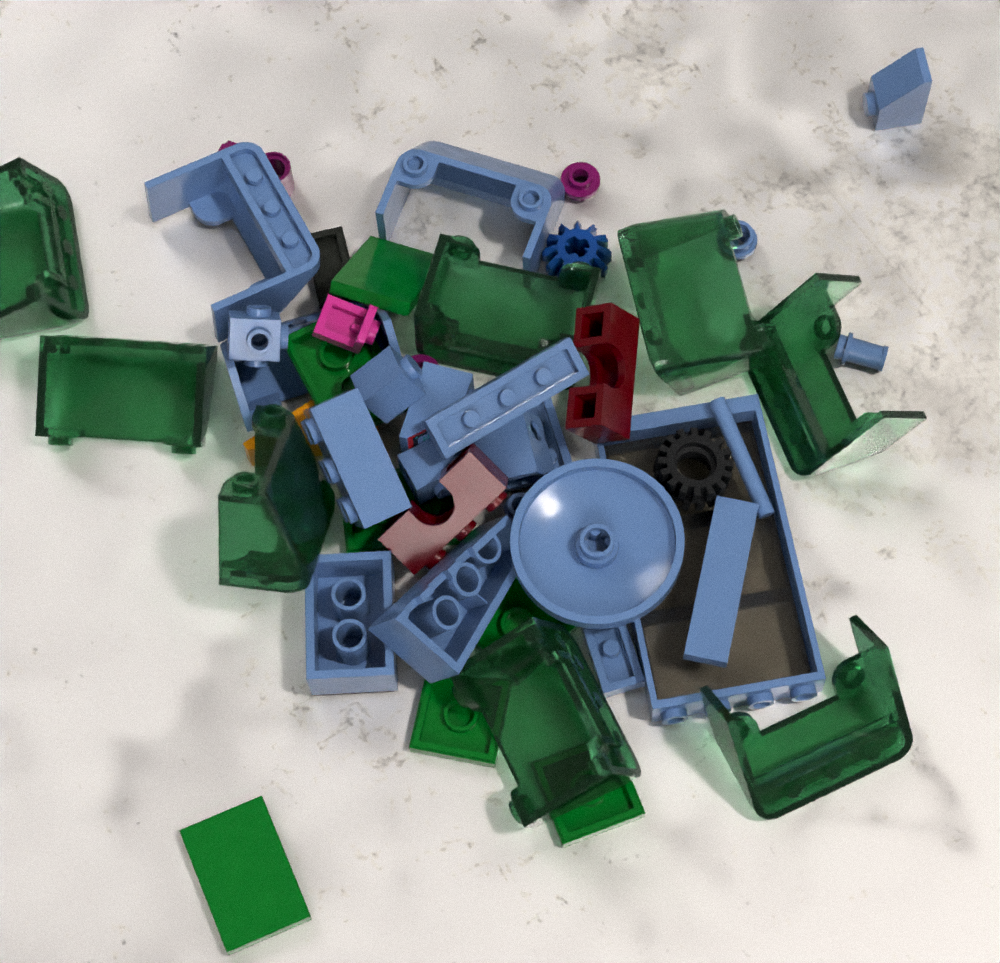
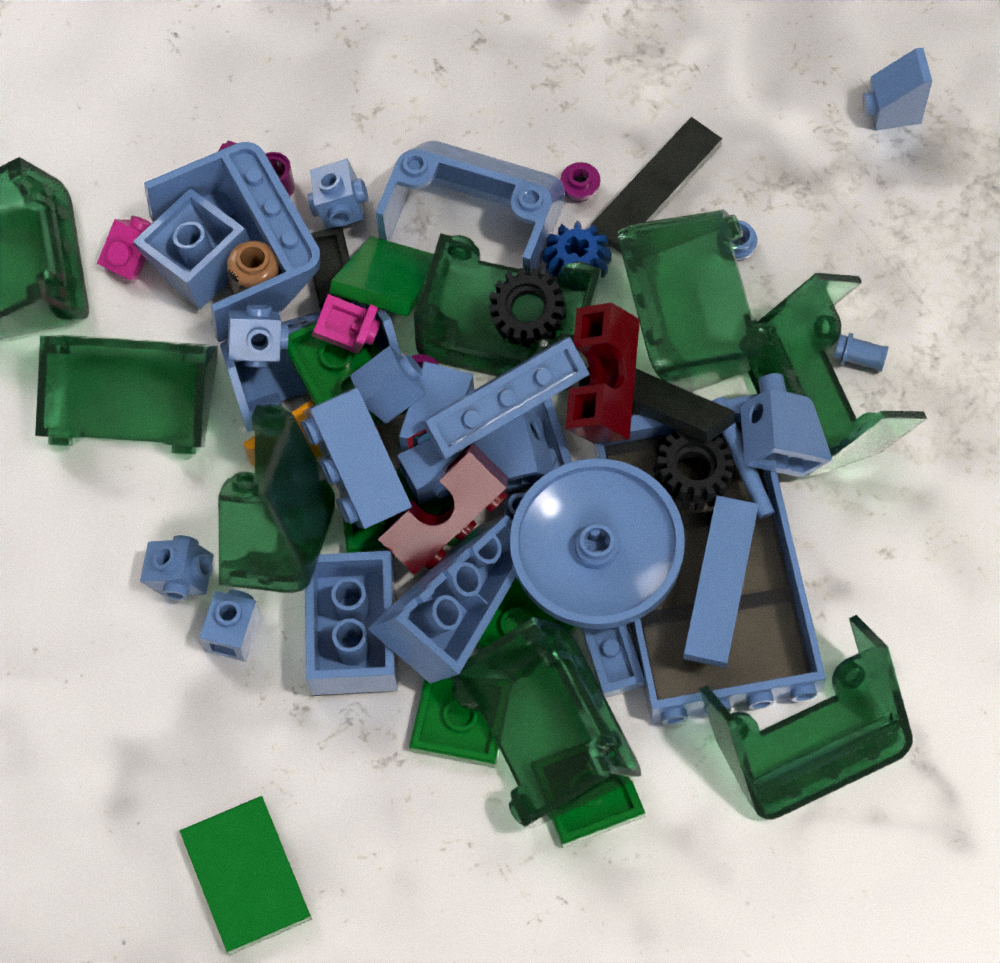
(119, 250): none -> dark pink bracket
(177, 567): none -> medium blue brick
(192, 247): none -> medium blue slope
(230, 624): none -> medium blue brick
(251, 265): none -> medium nougat head
(340, 202): none -> medium blue brick
(516, 287): none -> black tyre
(659, 180): none -> pearl dark grey tile
(677, 407): none -> pearl dark grey tile
(782, 430): none -> medium blue torso

